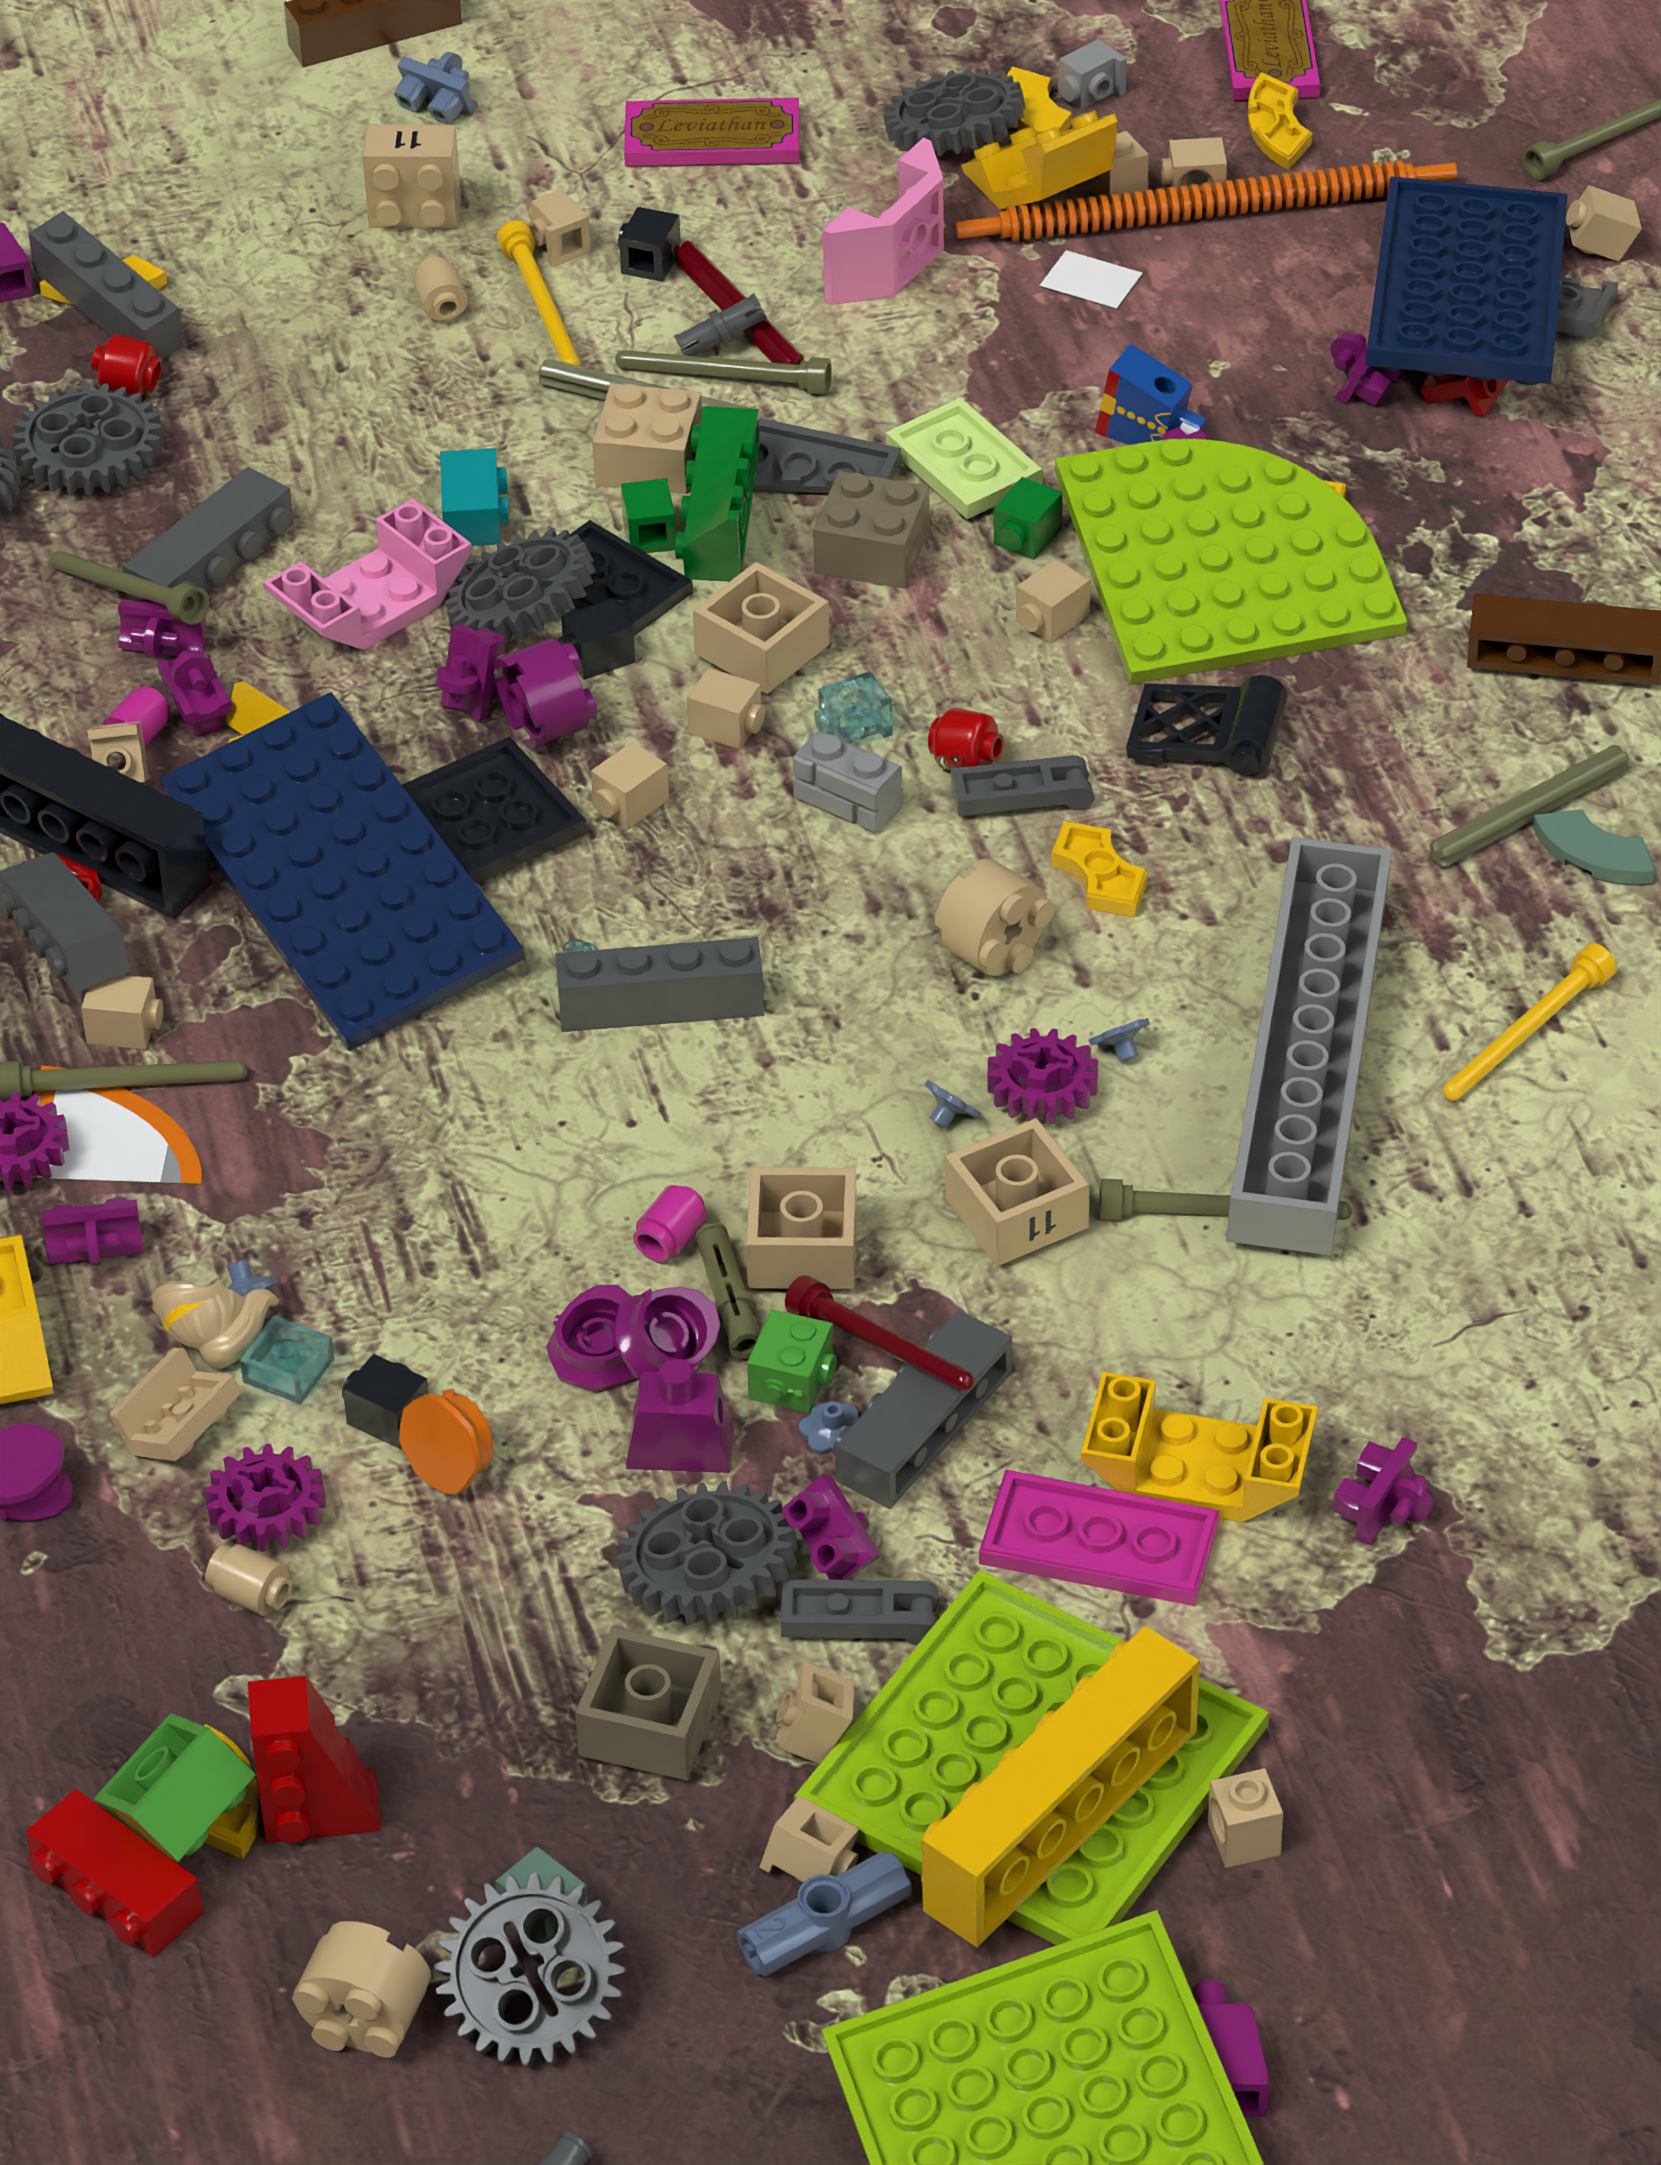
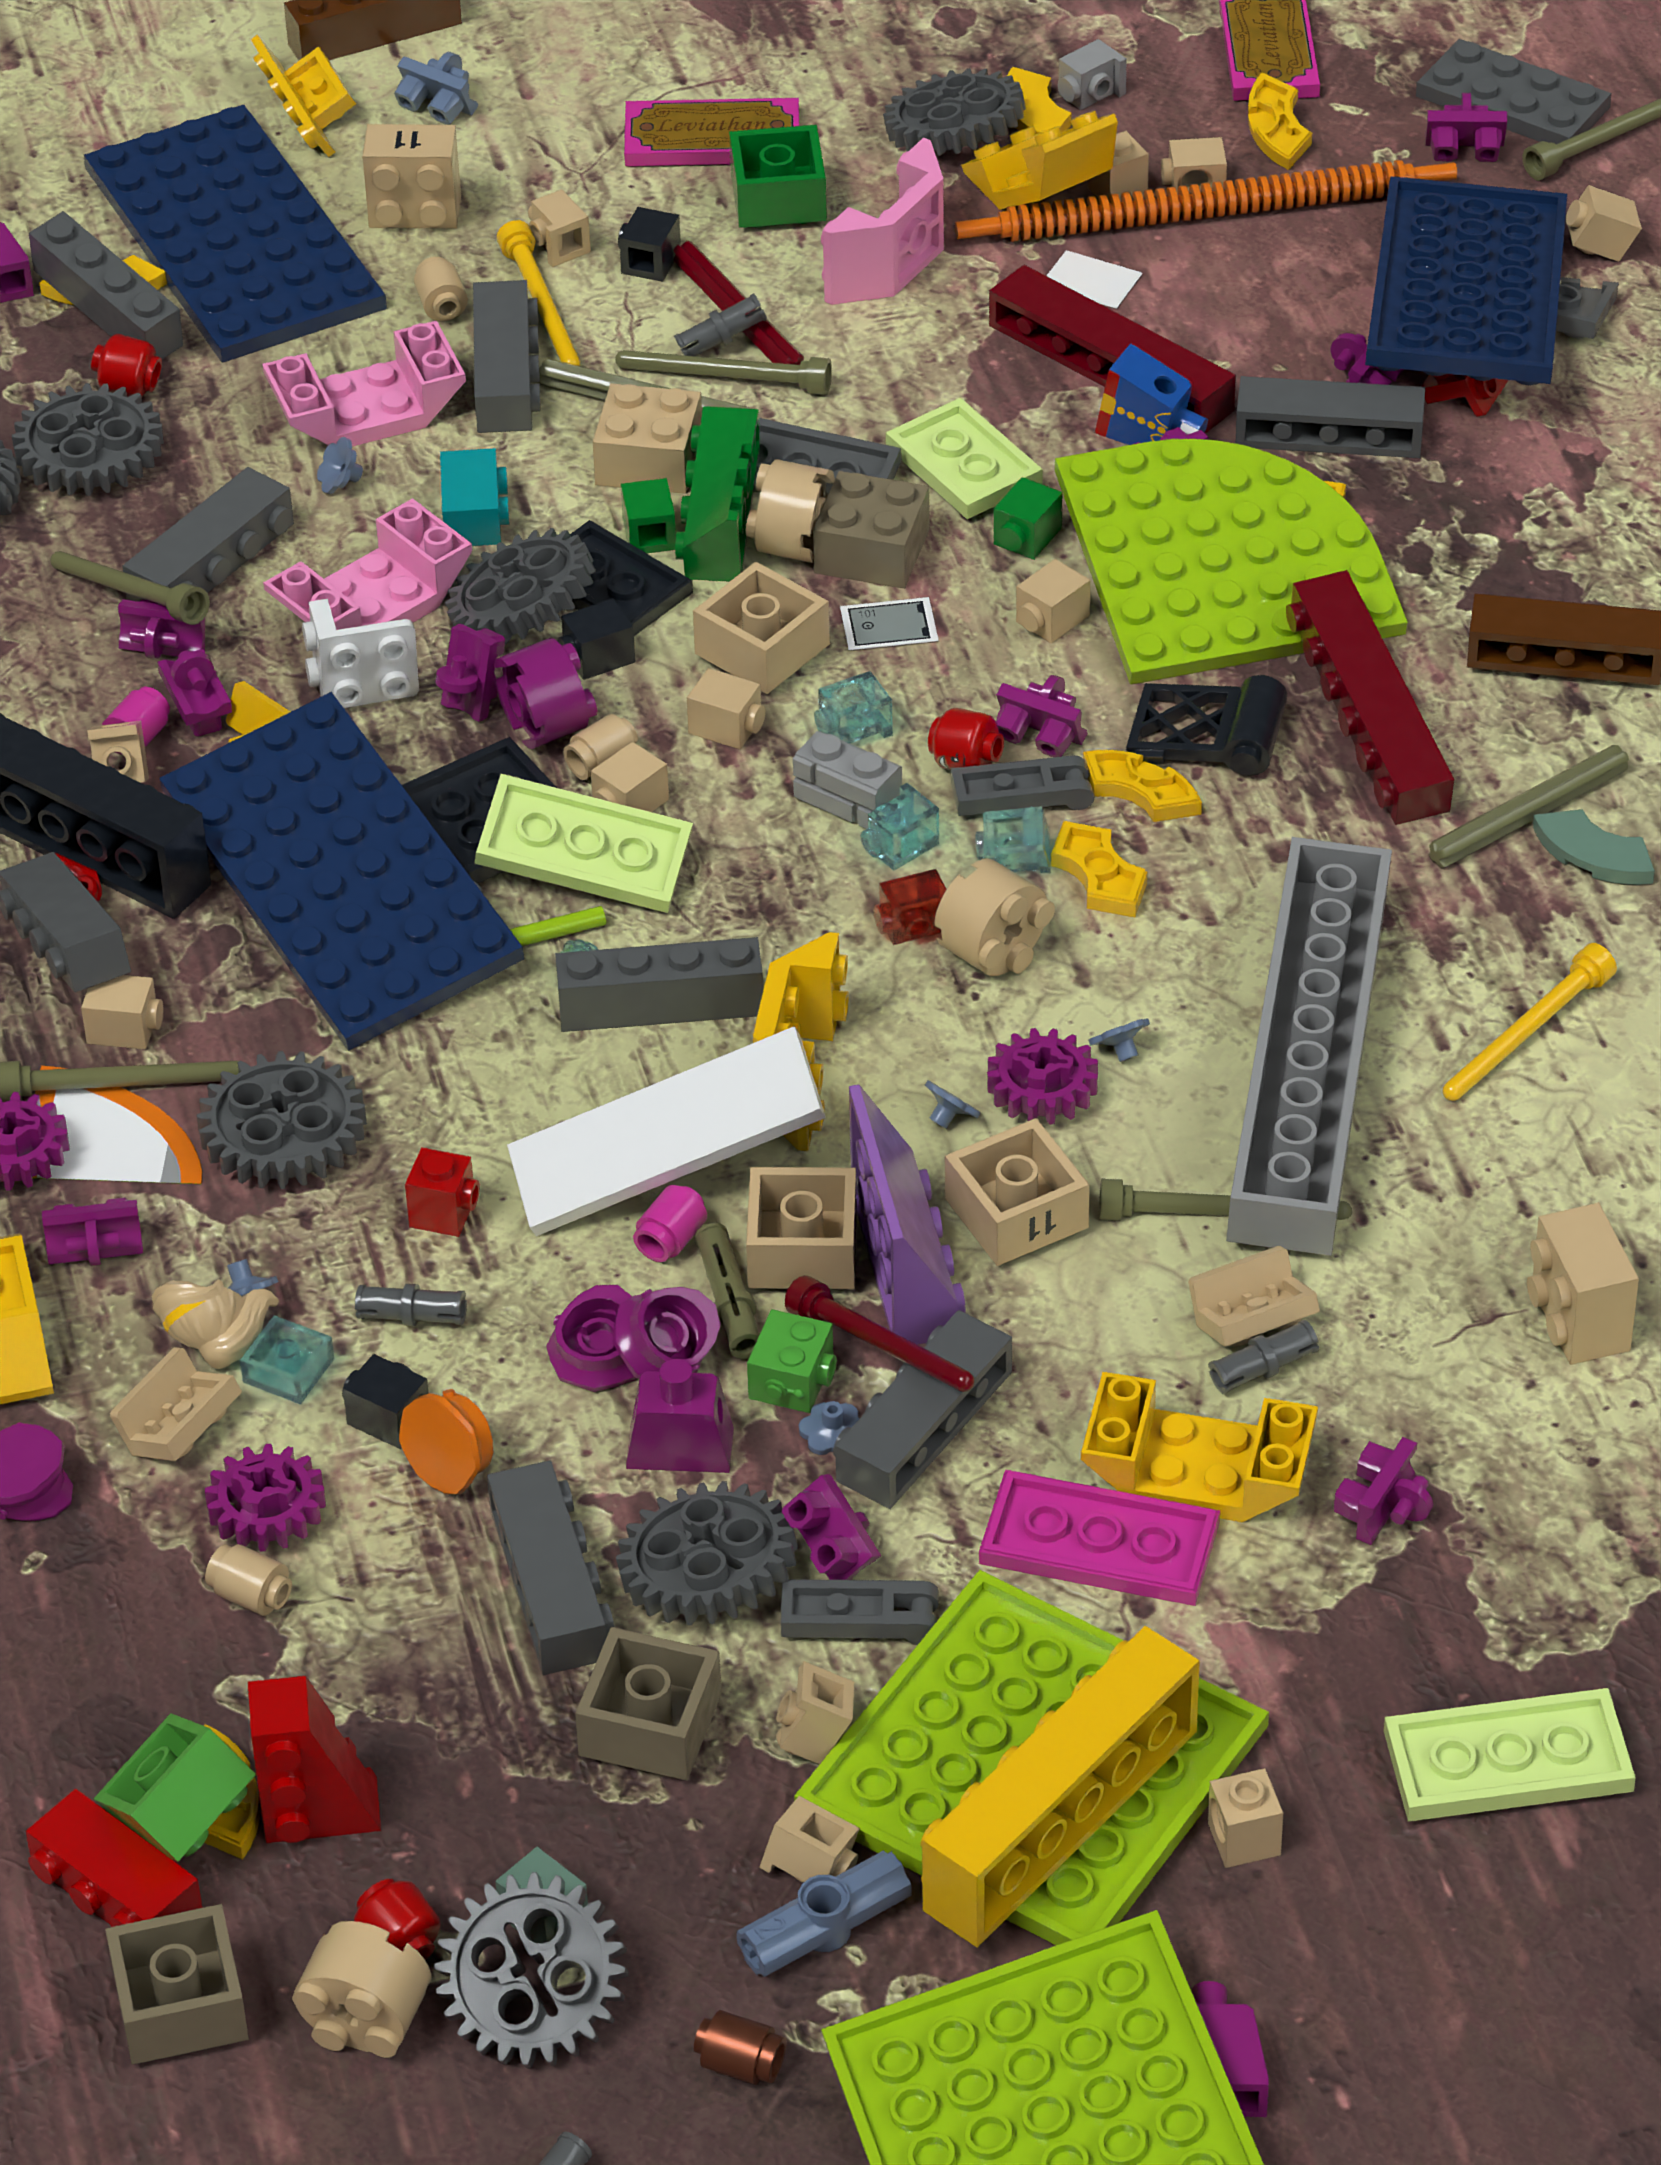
(177, 1984): none -> dark tan brick
(234, 233): none -> dark blue plate
(281, 1119): none -> dark grey gear
(312, 90): none -> yellow bracket
(338, 466): none -> sand blue plant
(362, 661): none -> white bracket
(374, 399): none -> bright pink slope
(402, 1912): none -> red head
(411, 1304): none -> dark grey pin
(441, 1192): none -> red brick
(503, 356): none -> dark grey brick
(548, 1566): none -> dark grey brick
(560, 926): none -> lime bar
(583, 843): none -> yellowish green plate
(598, 744): none -> tan brick
(665, 1131): none -> white tile
(740, 2048): none -> copper brick
(778, 176): none -> green brick
(788, 508): none -> tan brick
(806, 993): none -> yellow slope
(889, 623): none -> sticker
(900, 1226): none -> medium lavender slope
(902, 828): none -> clear light blue brick
(909, 906): none -> clear red brick
(1016, 839): none -> clear light blue brick
(1043, 709): none -> magenta hips
(1093, 337): none -> dark red brick
(1157, 790): none -> yellow tile
(1250, 1297): none -> tan bracket
(1263, 1356): none -> dark grey pin
(1330, 417): none -> dark grey brick
(1370, 698): none -> dark red brick
(1466, 127): none -> magenta hips
(1508, 1754): none -> yellowish green plate
(1535, 98): none -> dark grey plate
(1583, 1283): none -> tan brick

